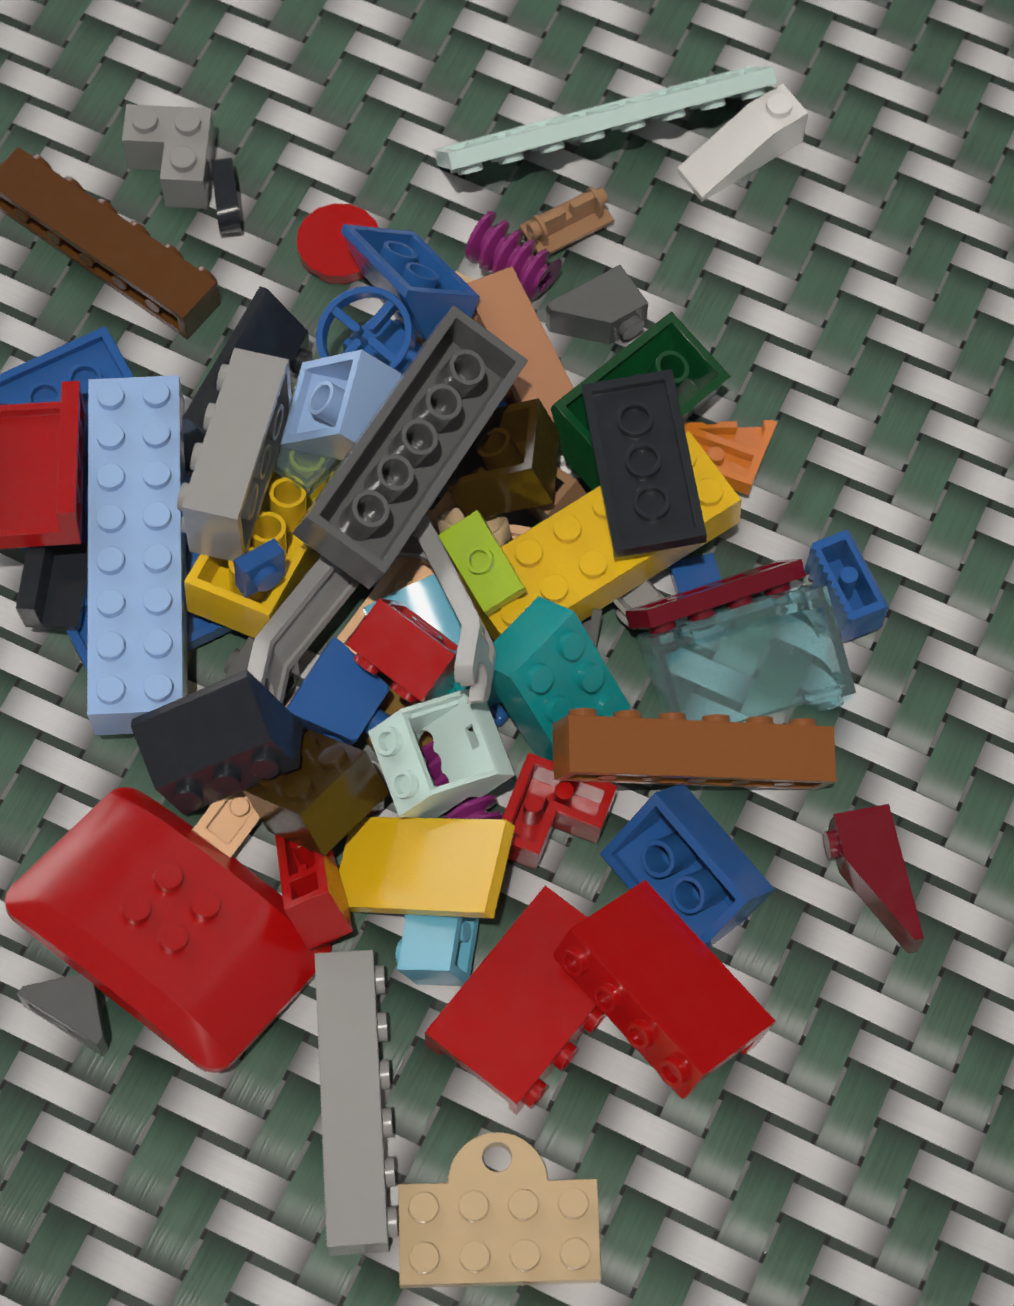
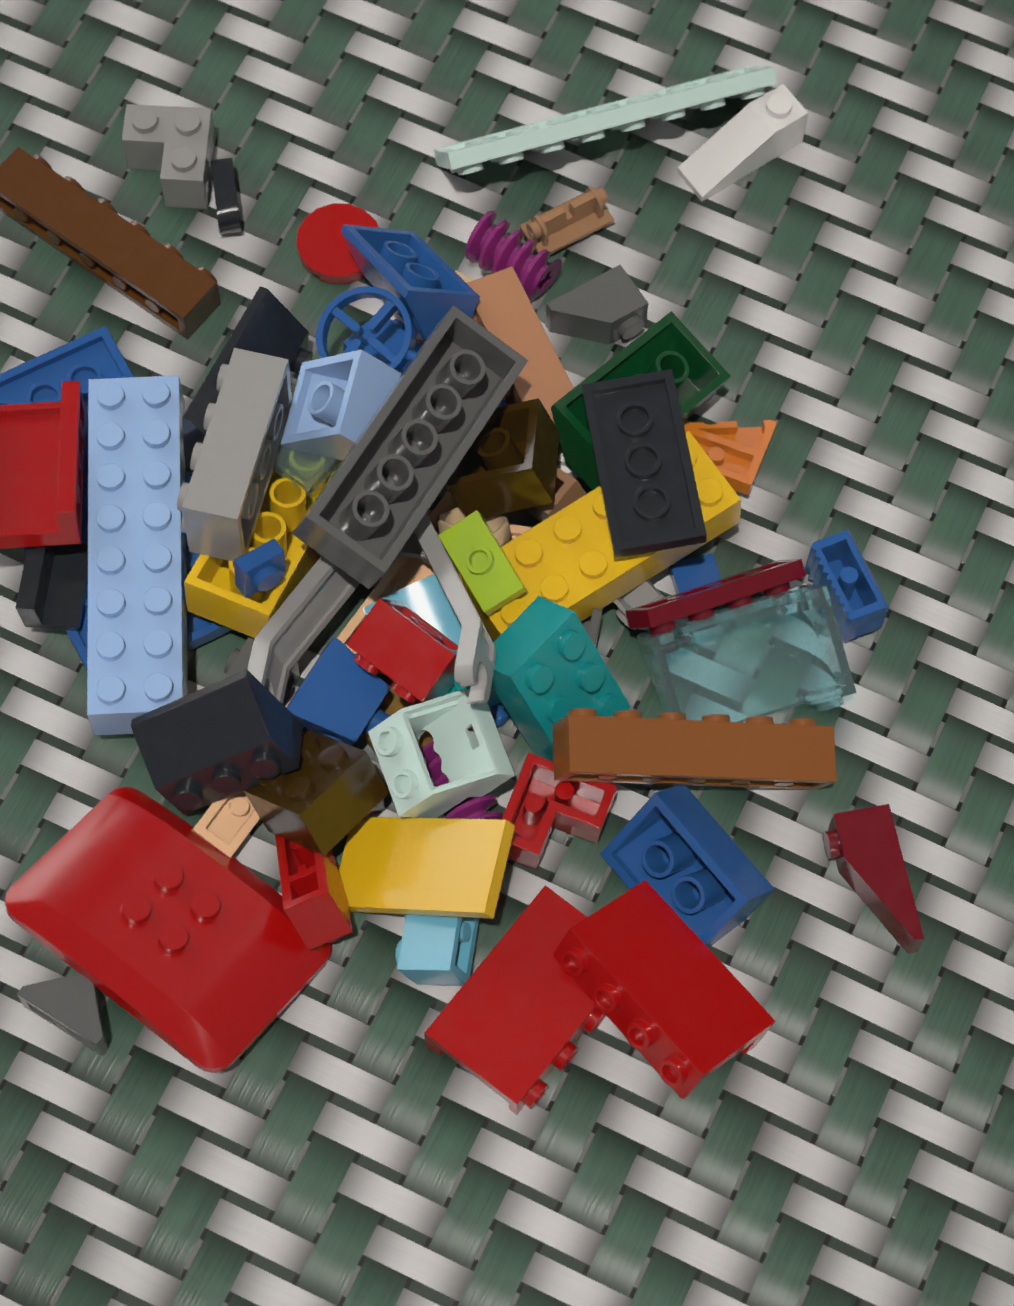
(352, 1103): light grey brick -> none
(498, 1224): tan plate -> none

